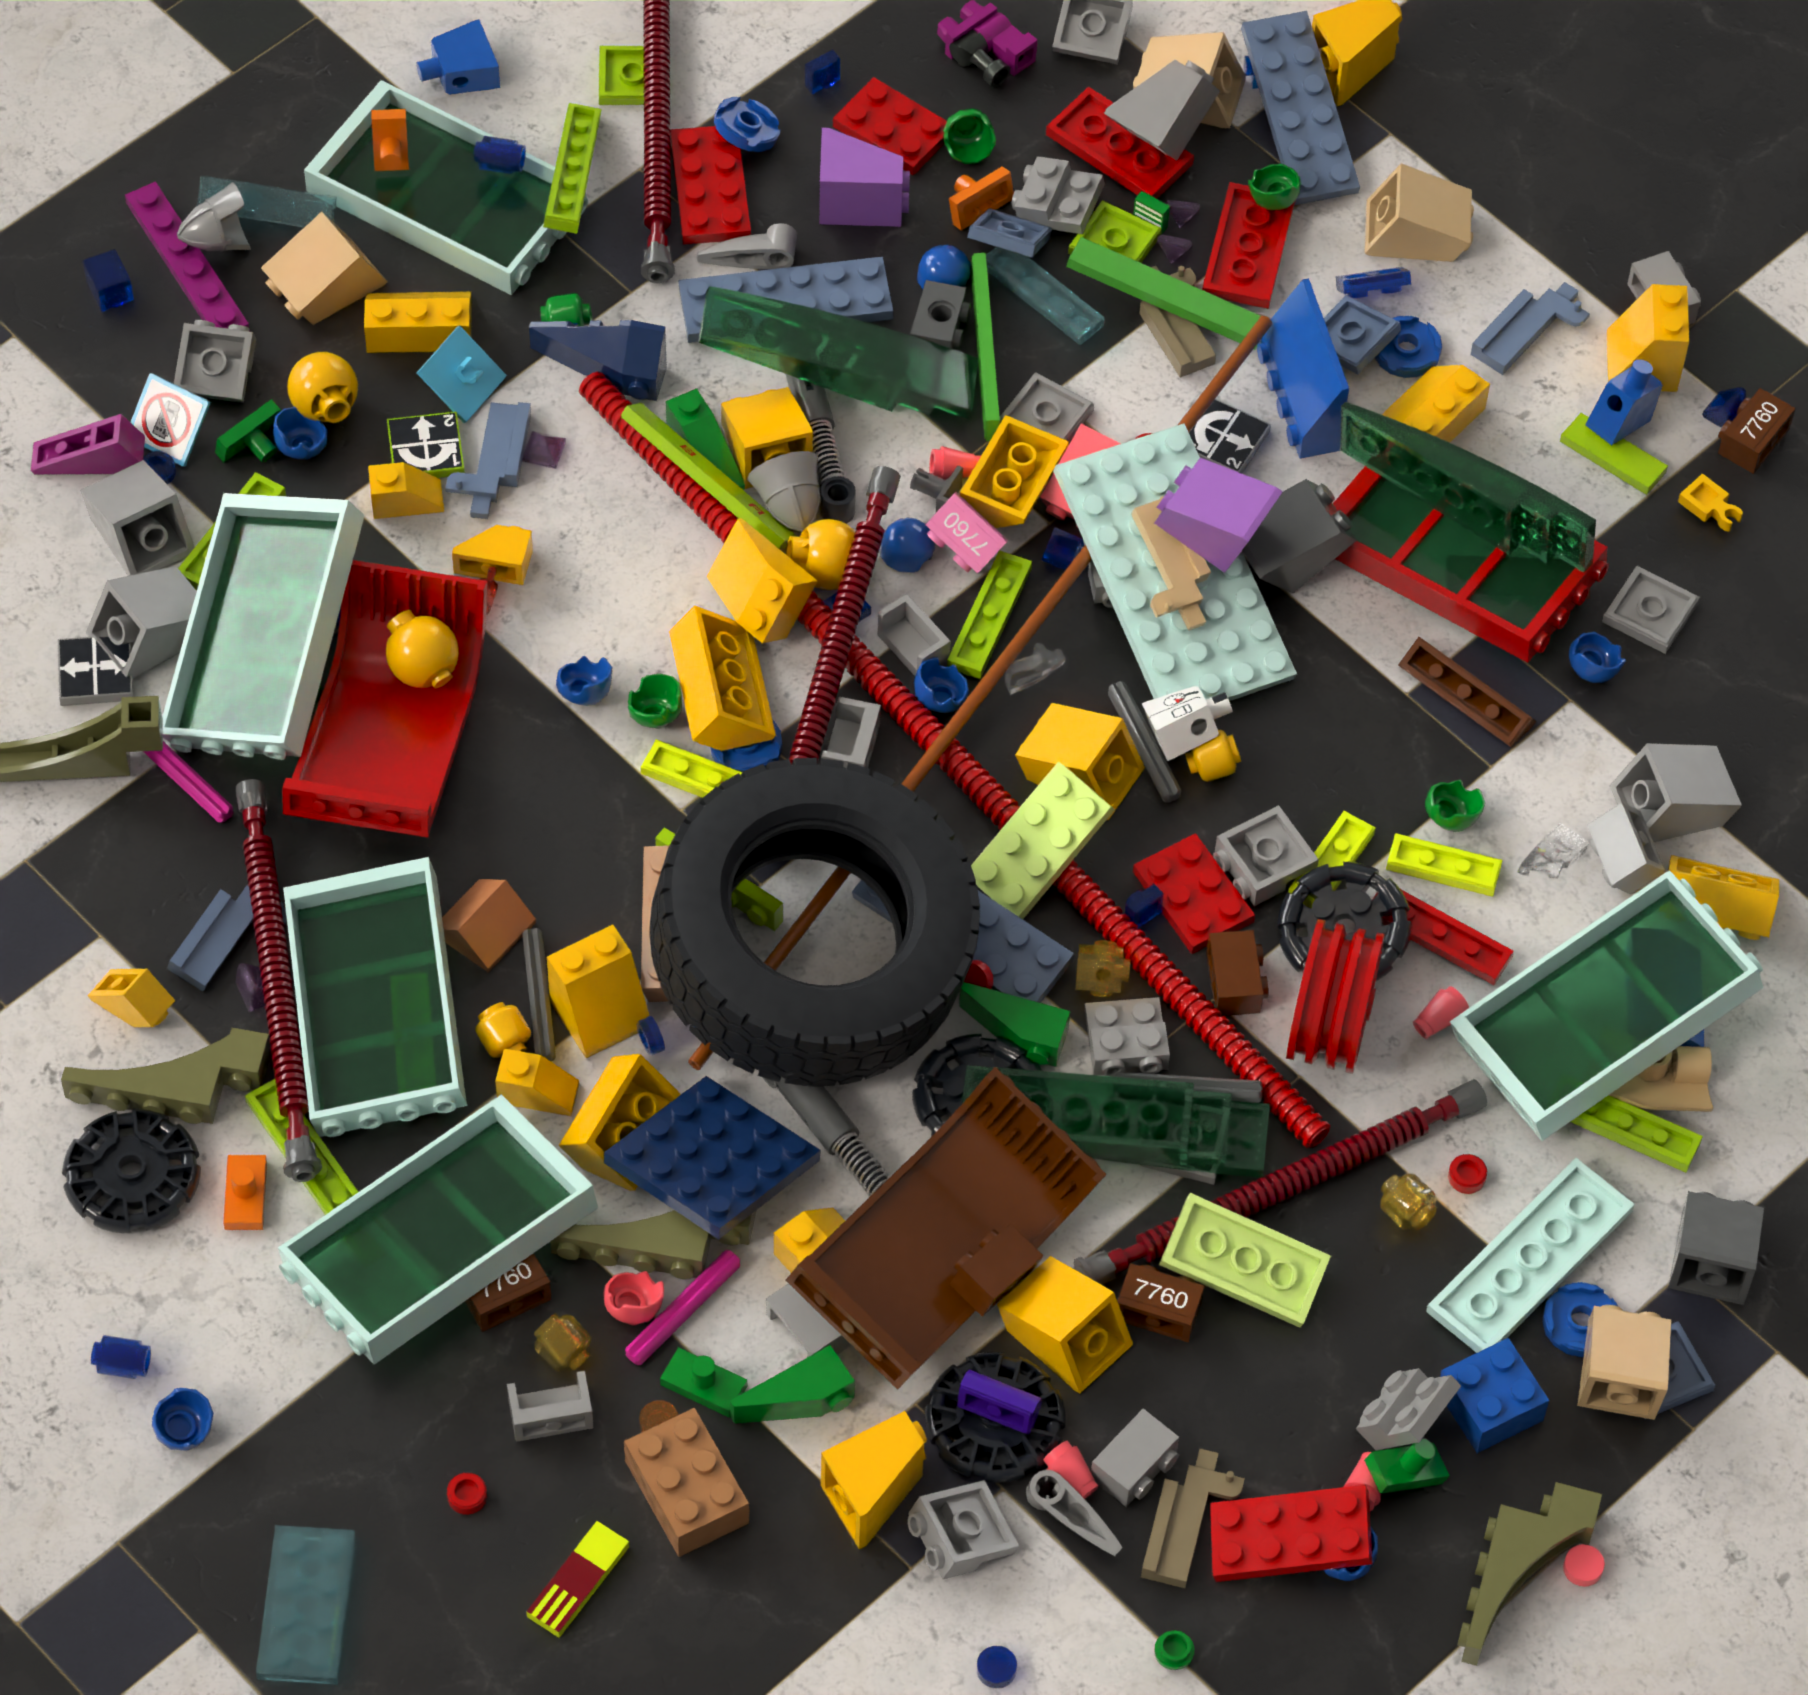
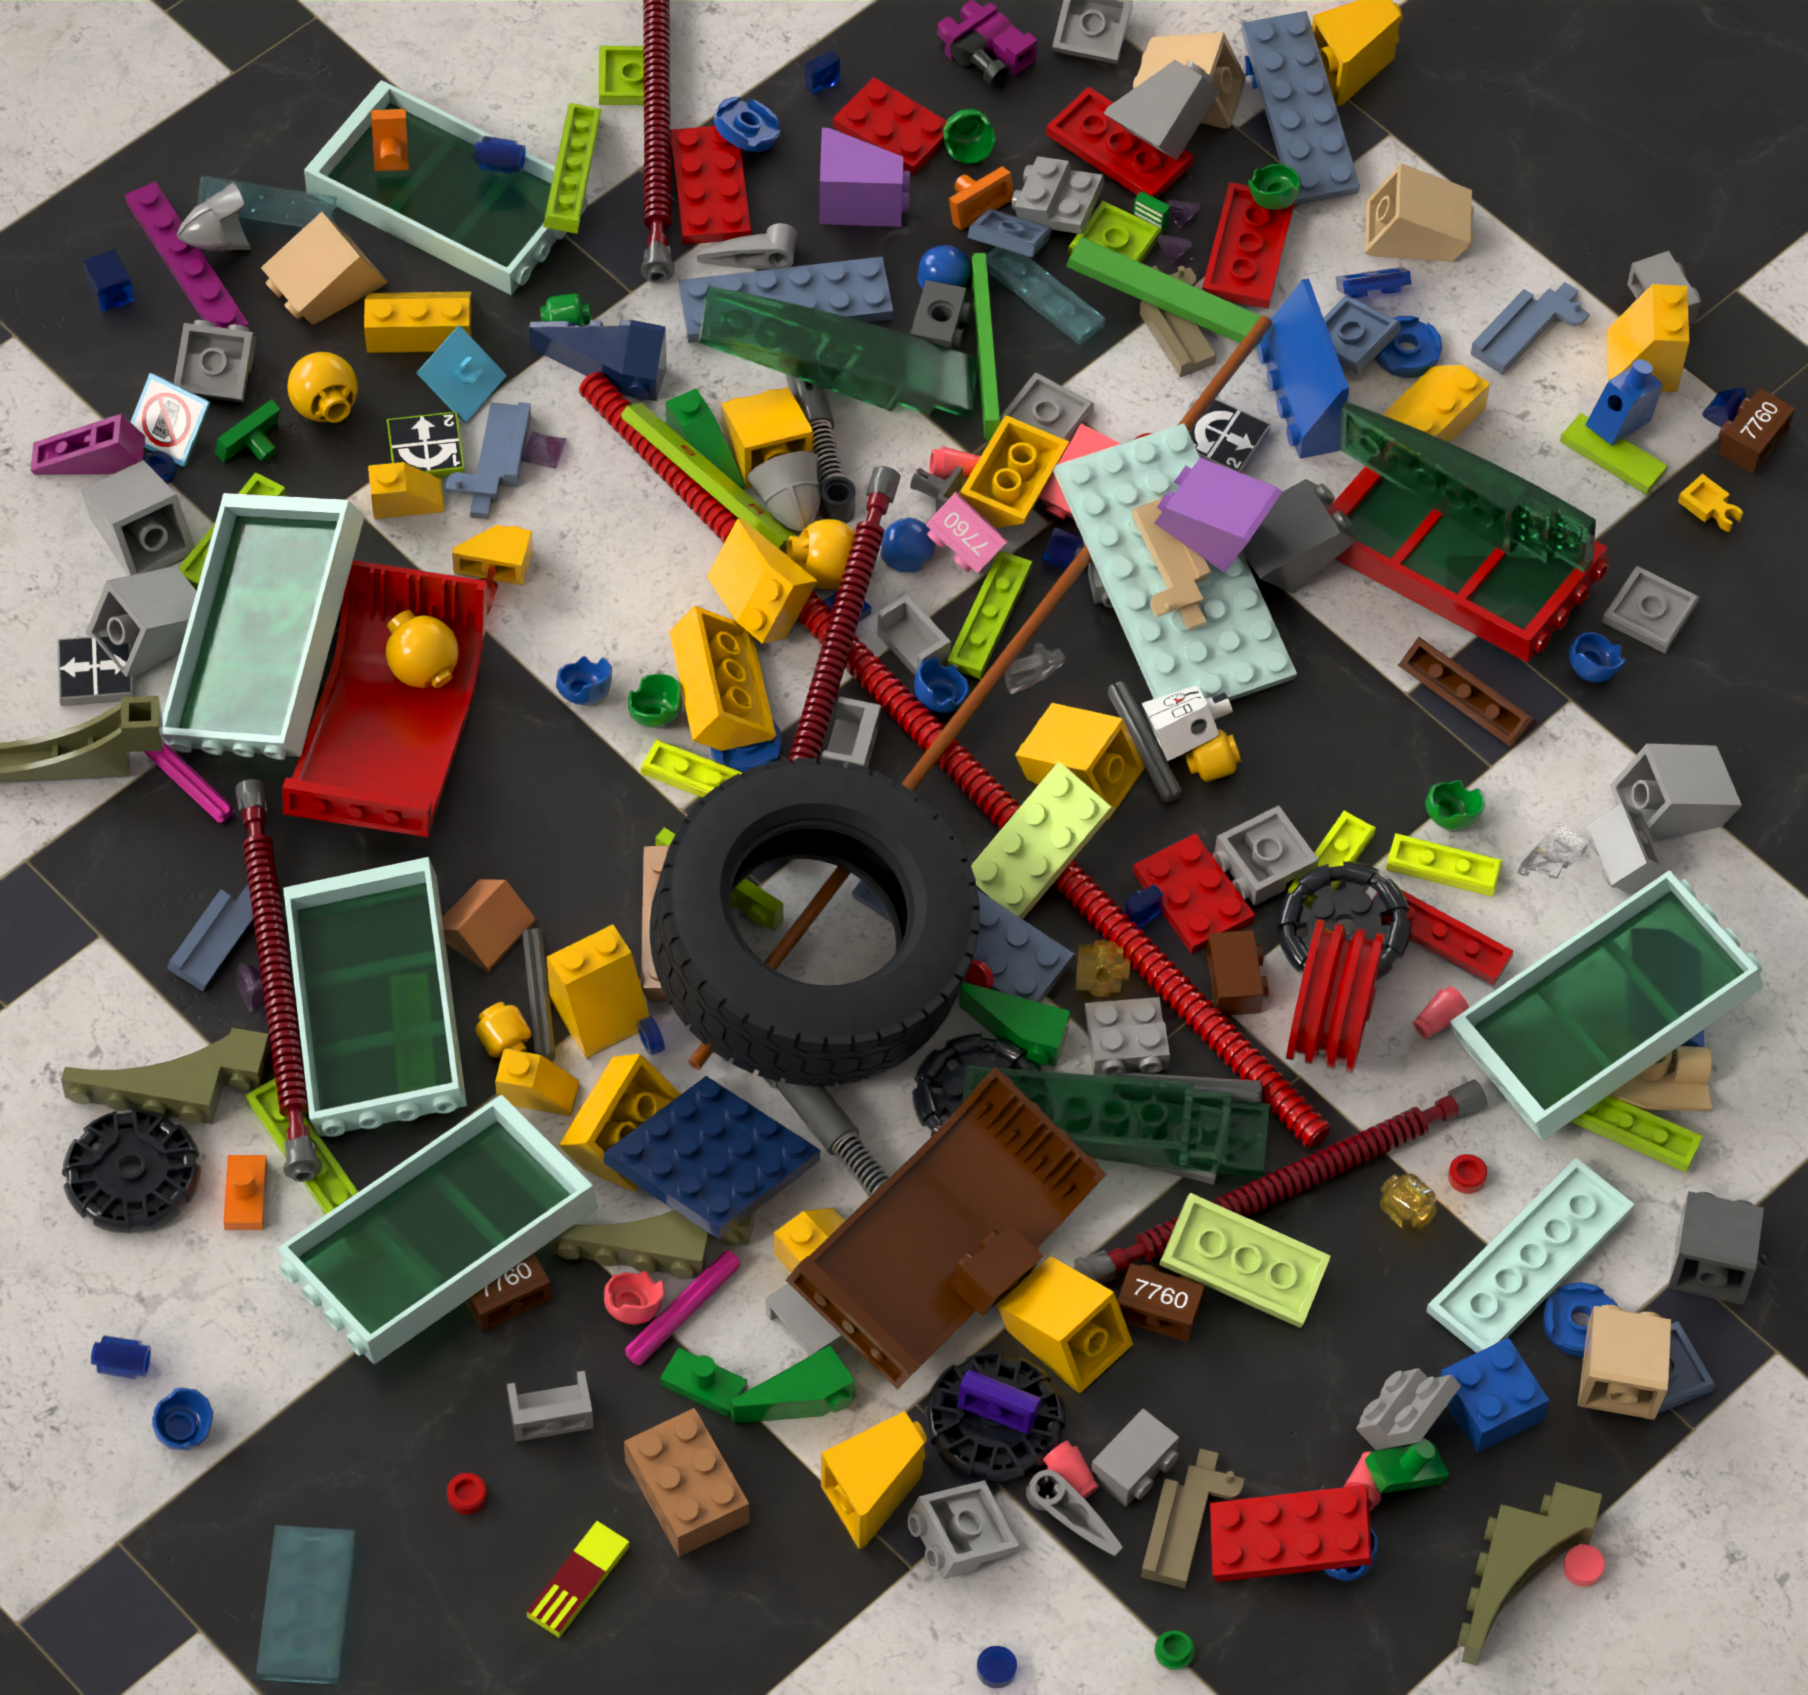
(133, 997): yellow slope -> none
(298, 435): blue hair -> none
(462, 60): blue torso -> none
(562, 1342): clear yellow head -> none
(656, 1413): clear orange tile -> none
(1737, 897): yellow slope -> none

